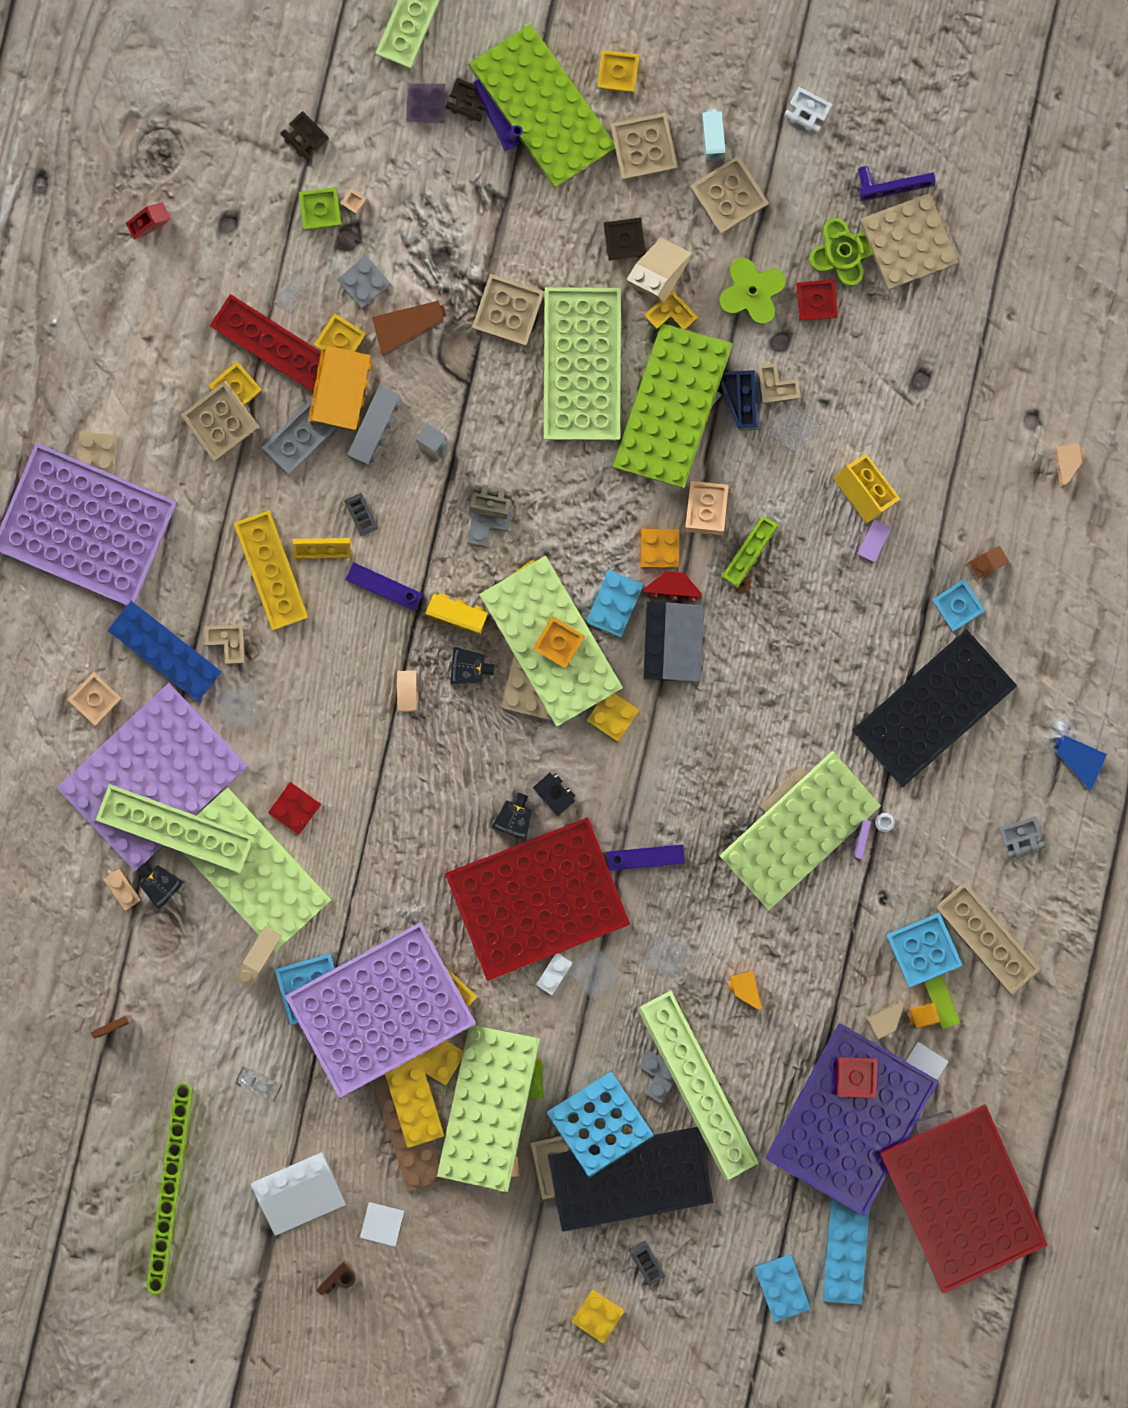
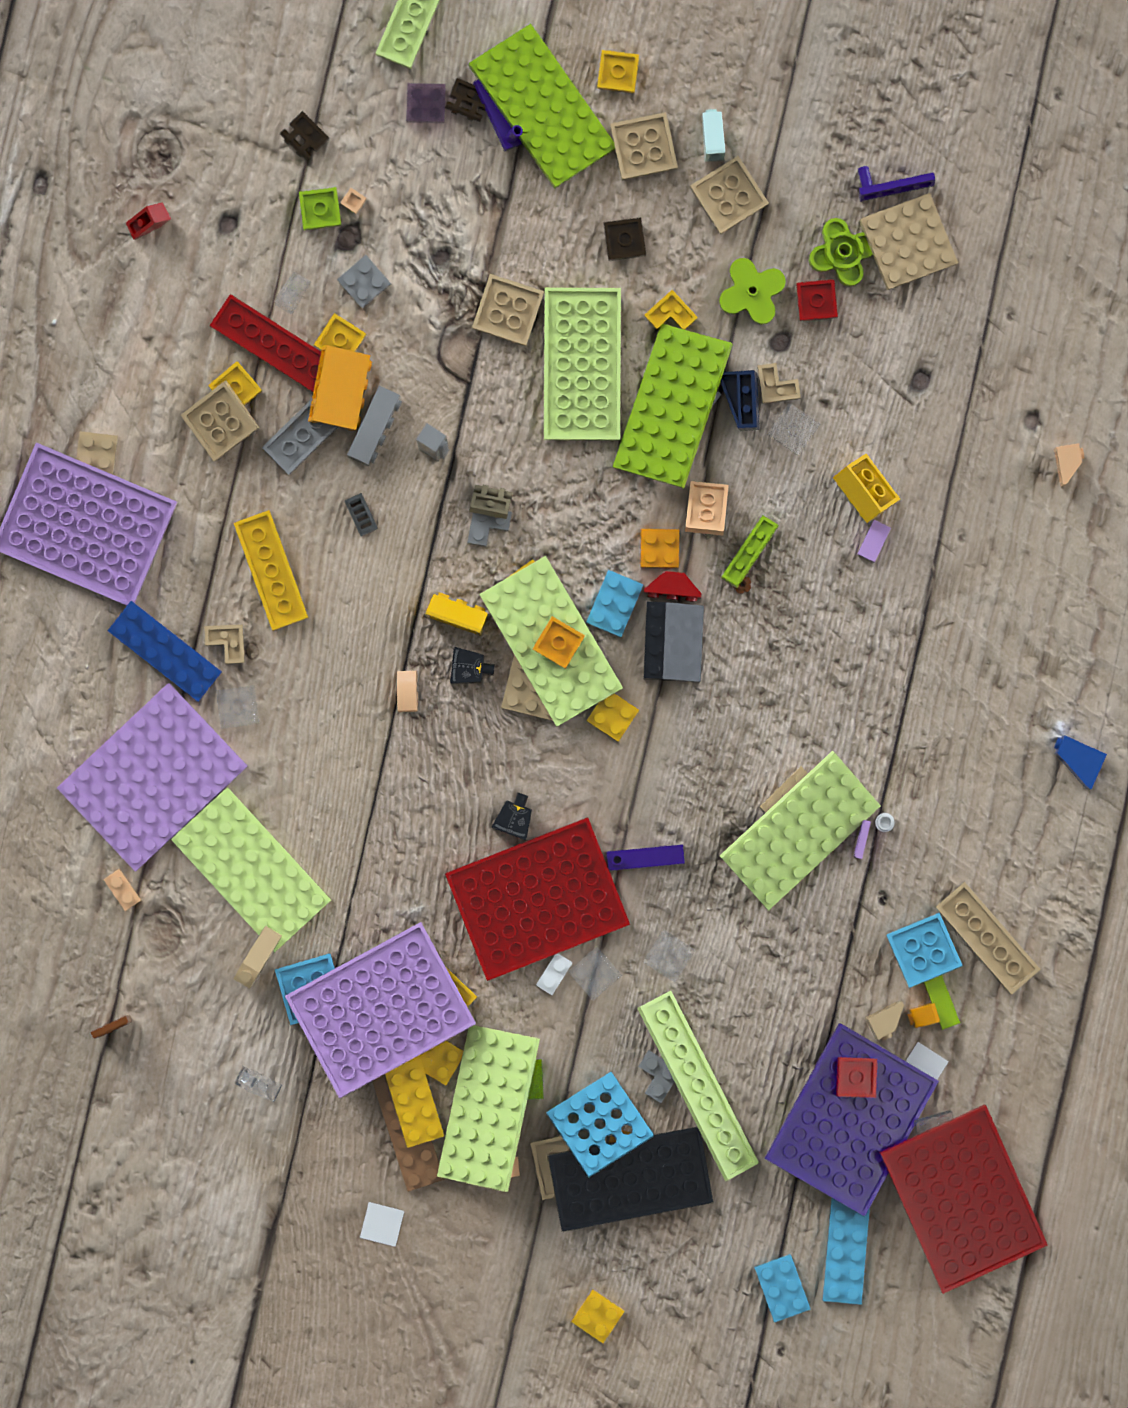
(94, 699): light nougat plate -> none
(159, 884): black torso -> none
(172, 1198): lime beam -> none
(174, 828): yellowish green plate -> none
(294, 808): red plate -> none
(298, 1193): white slope -> none
(321, 548): yellow plate -> none
(327, 1286): reddish brown plate -> none
(384, 586): dark purple piece -> none
(405, 325): dark orange slope -> none
(544, 787): black brick -> none
(637, 1250): dark grey slope -> none
(659, 269): tan slope -> none
(745, 988): light orange slope -> none
(811, 105): white plate -> none
(934, 708): black plate -> none
(958, 605): medium azure plate -> none
(987, 563): dark orange slope -> none
(1021, 831): light grey plate -> none

